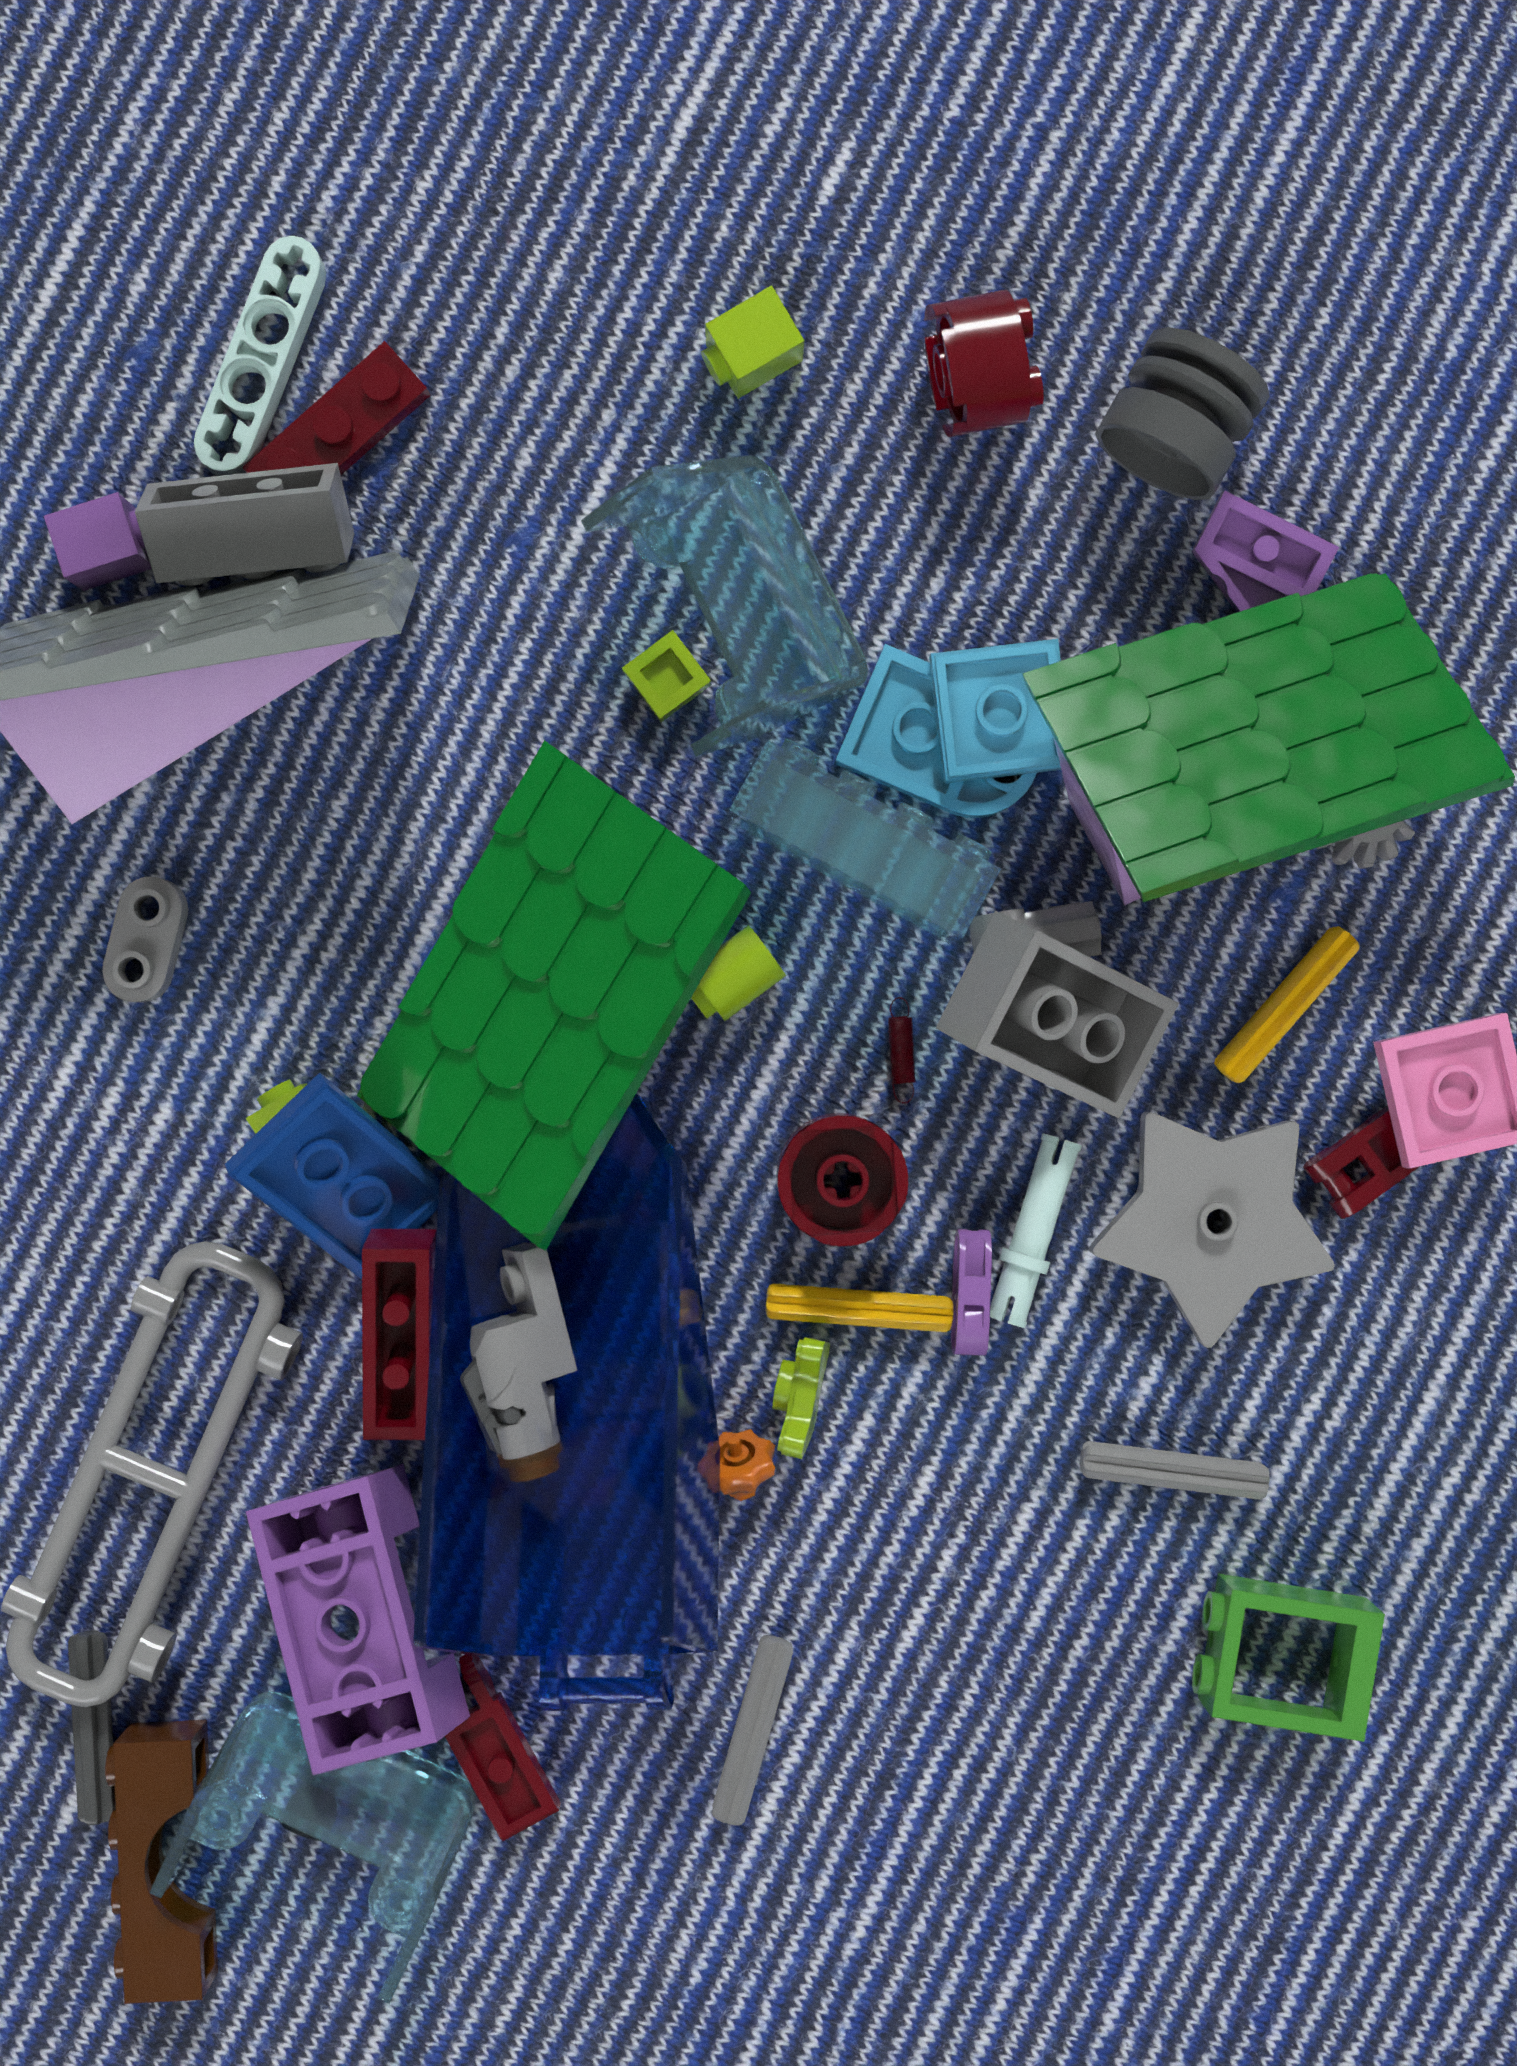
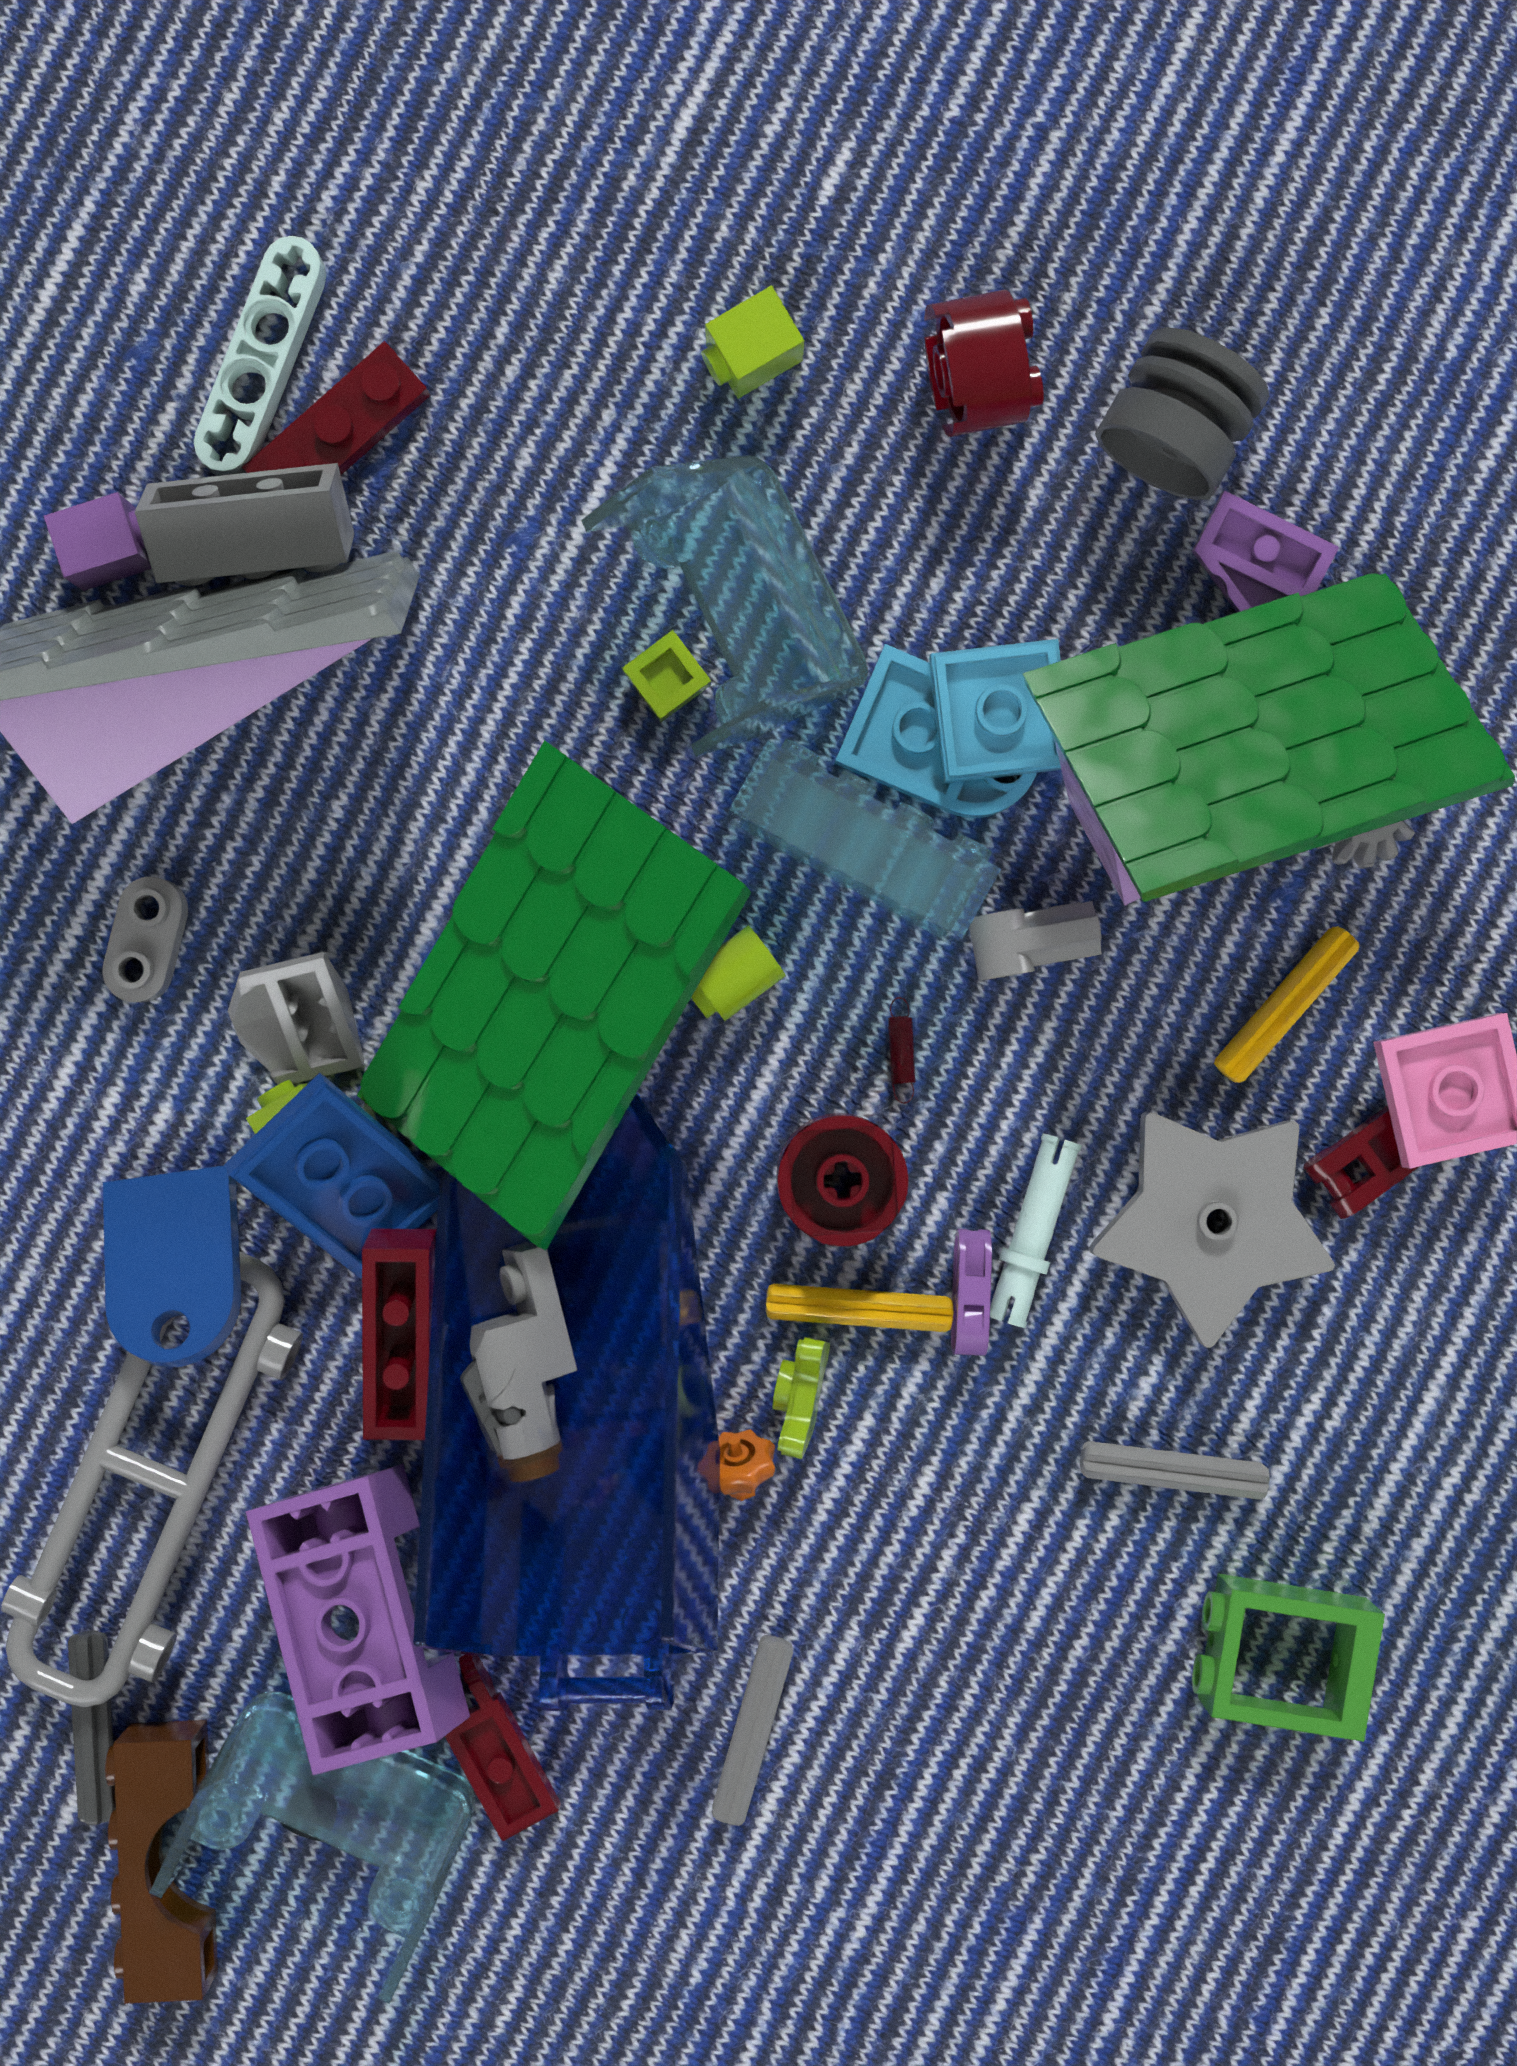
(169, 1256): none -> blue tile
(297, 1019): none -> light grey slope
(1056, 1015): light grey brick -> none

